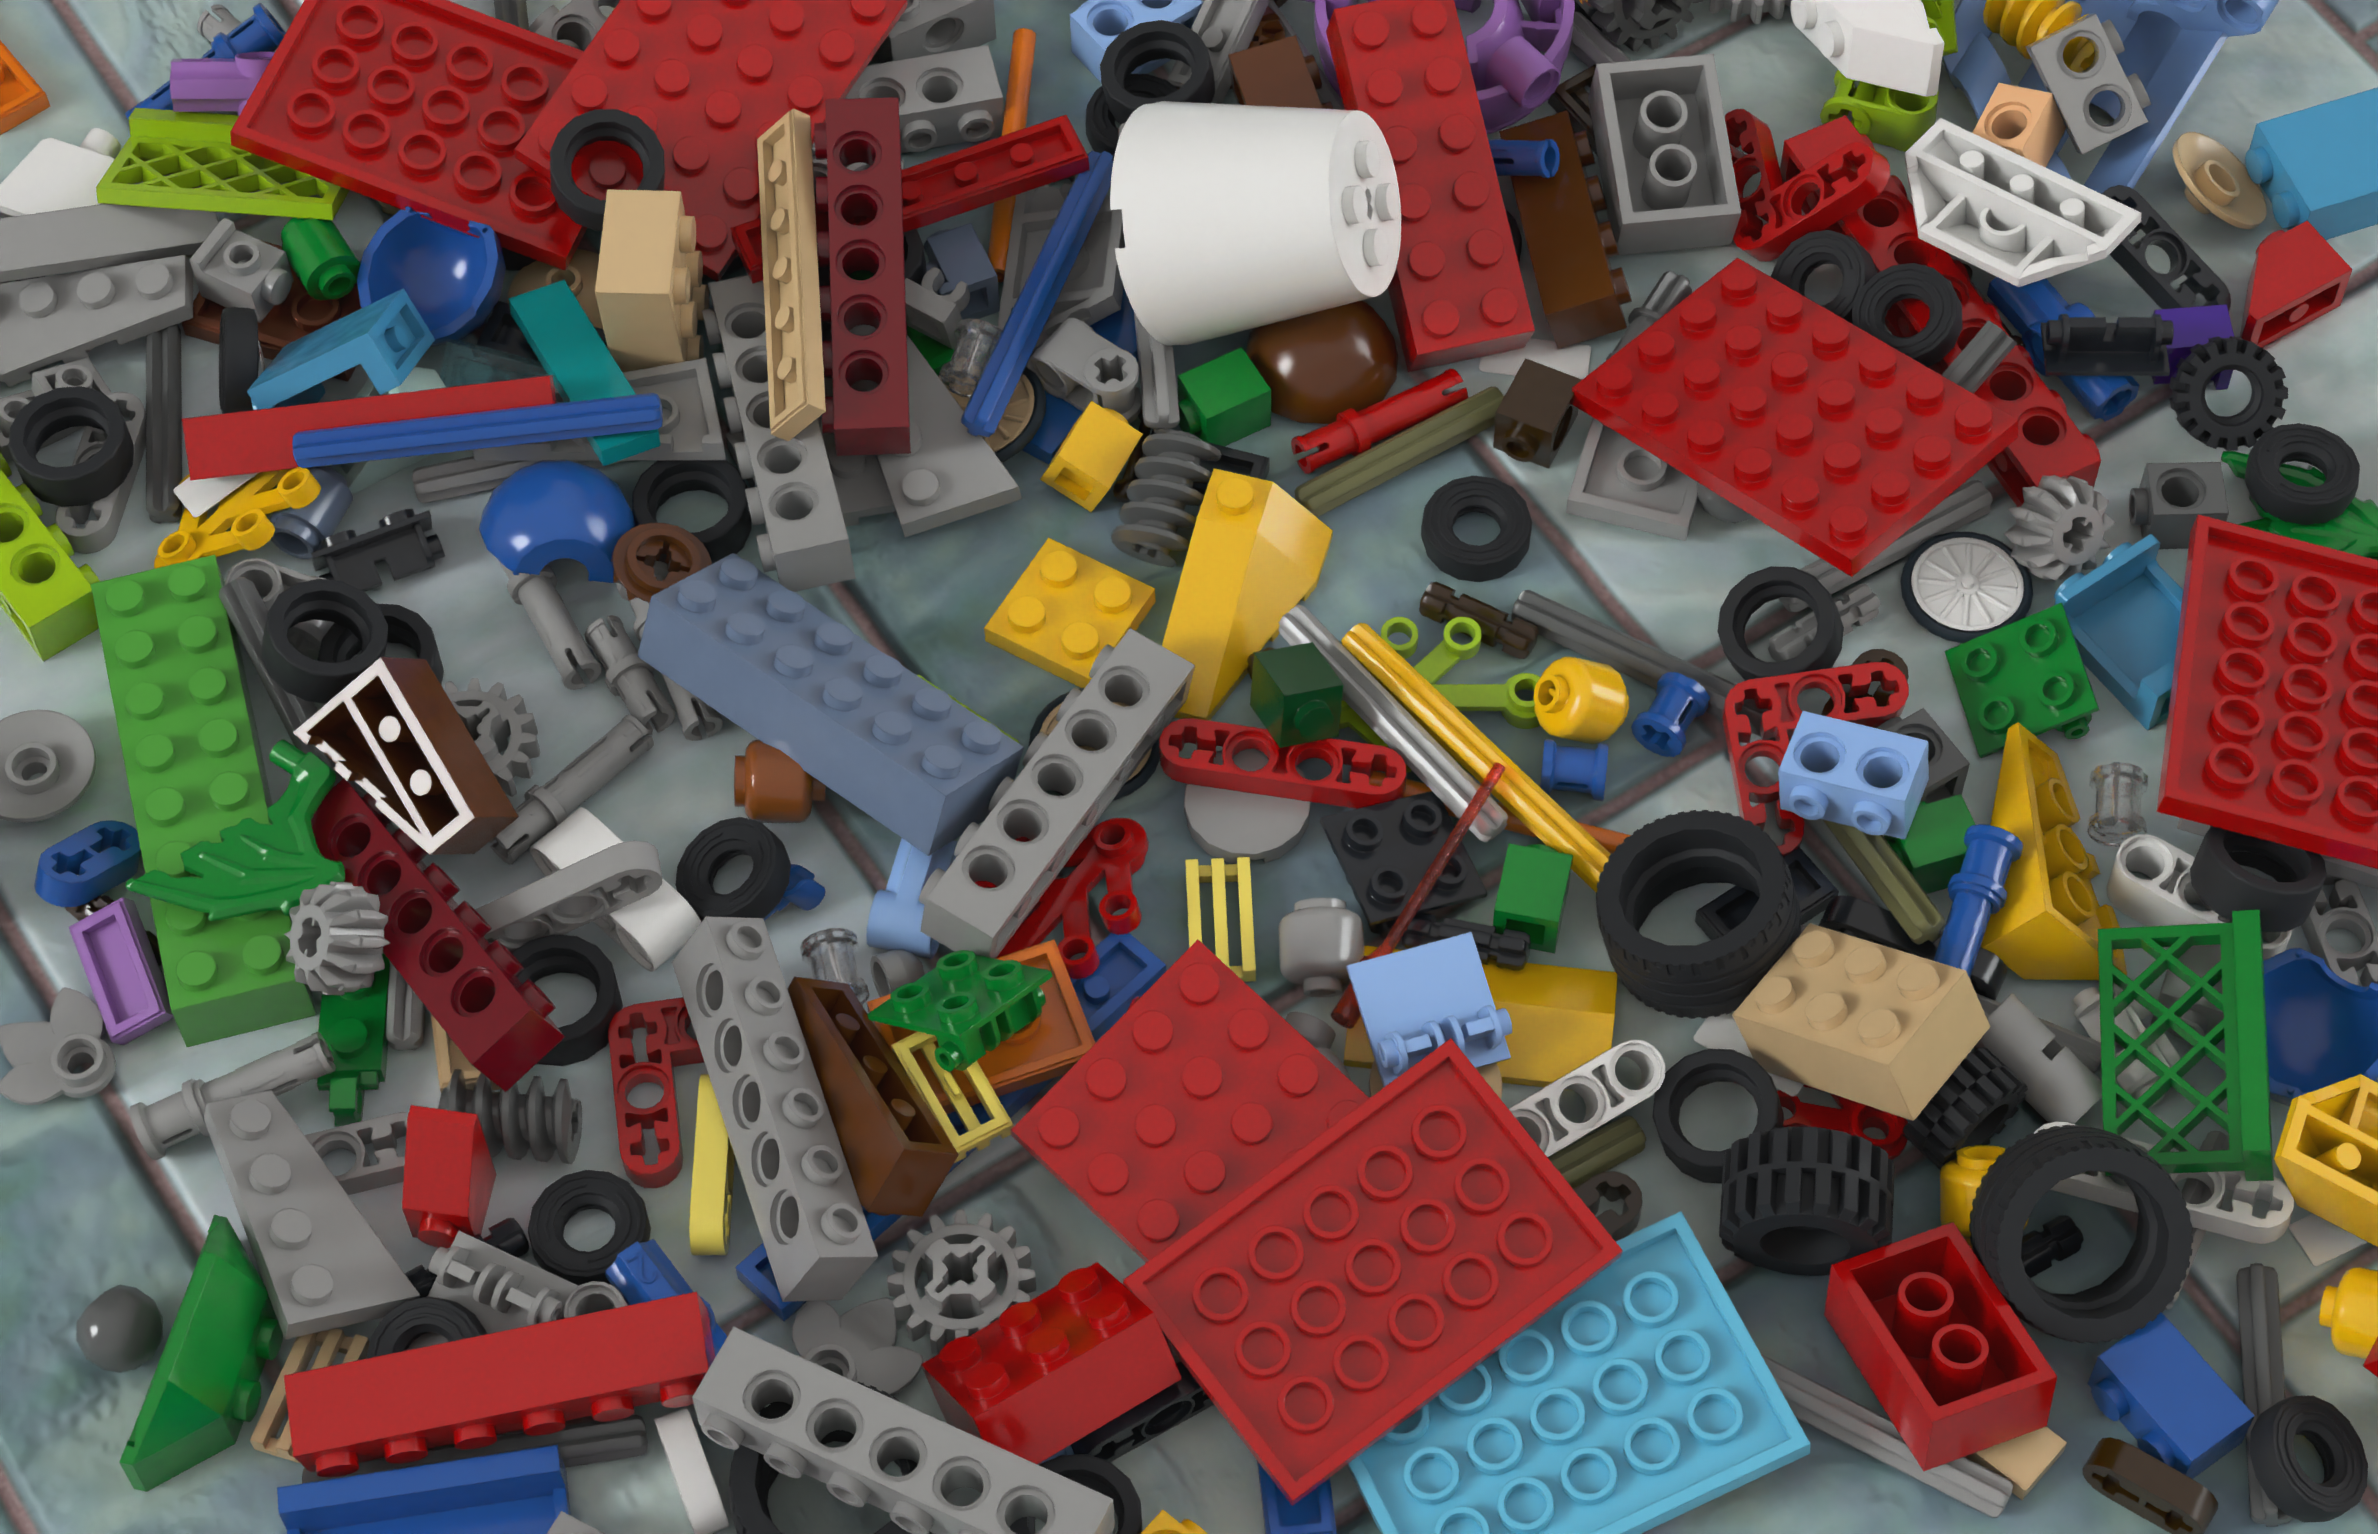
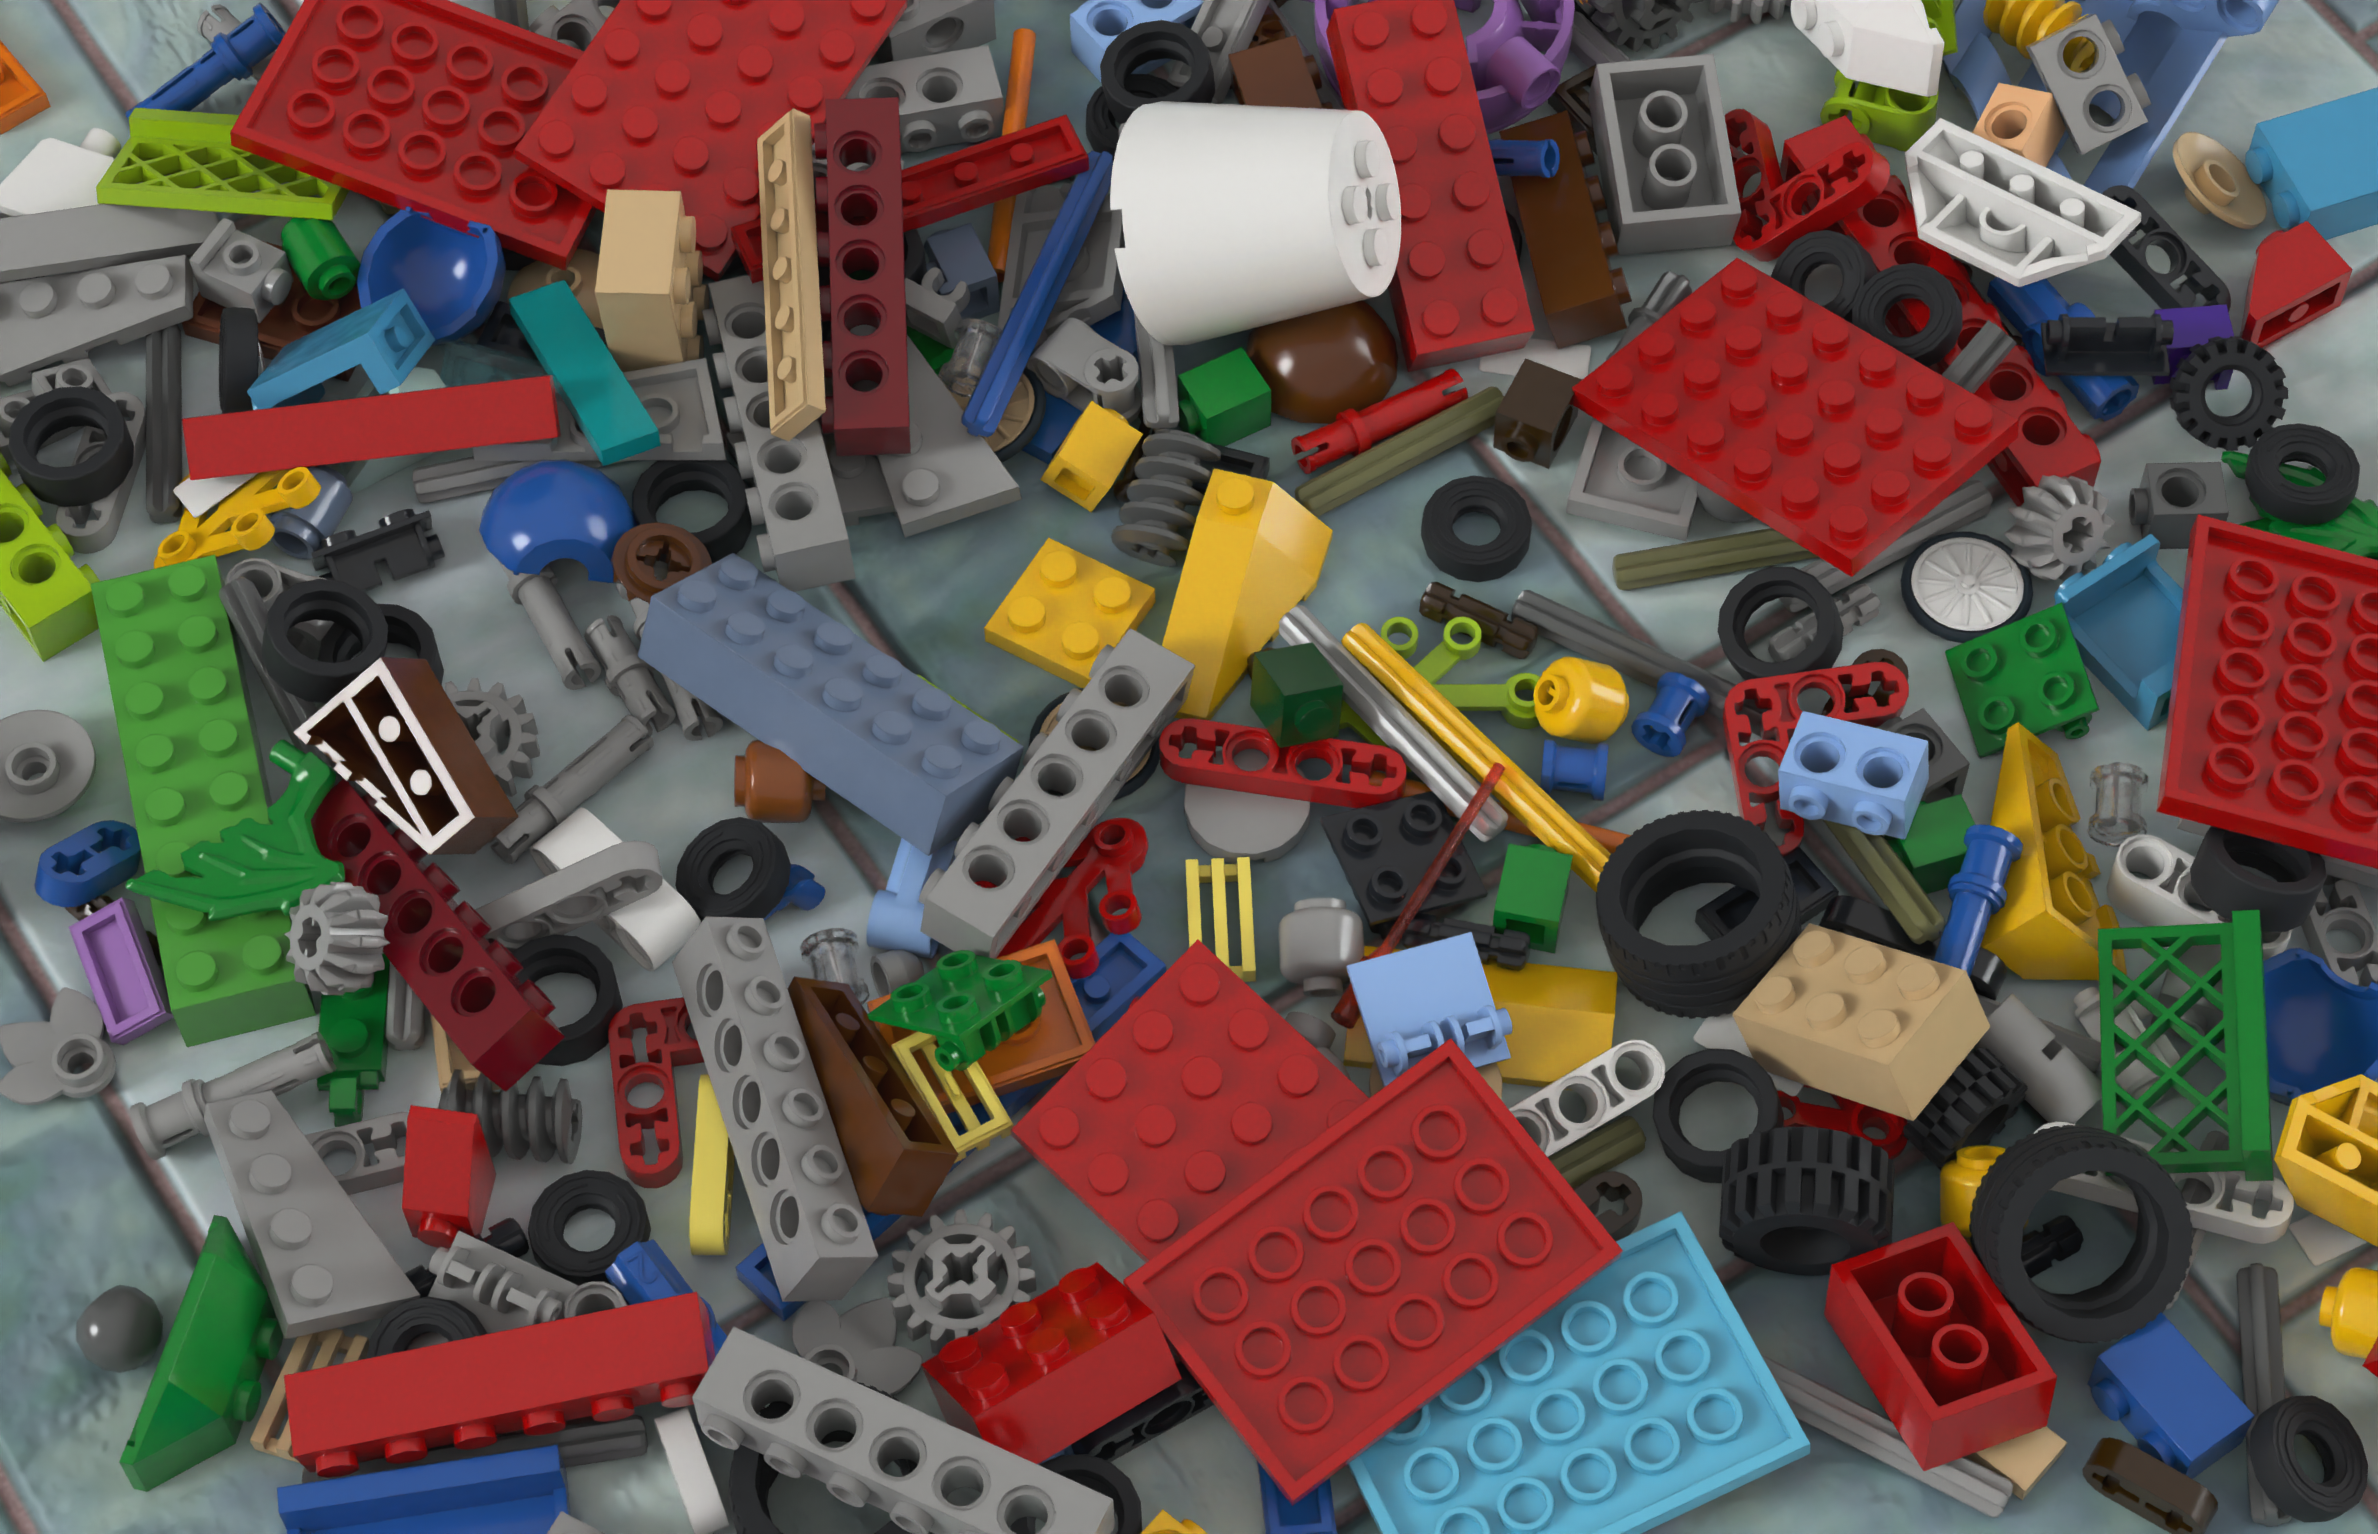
(216, 82): medium lavender piece -> none
(477, 430): blue axle -> none
(594, 127): black tyre -> none
(1705, 558): none -> olive axle

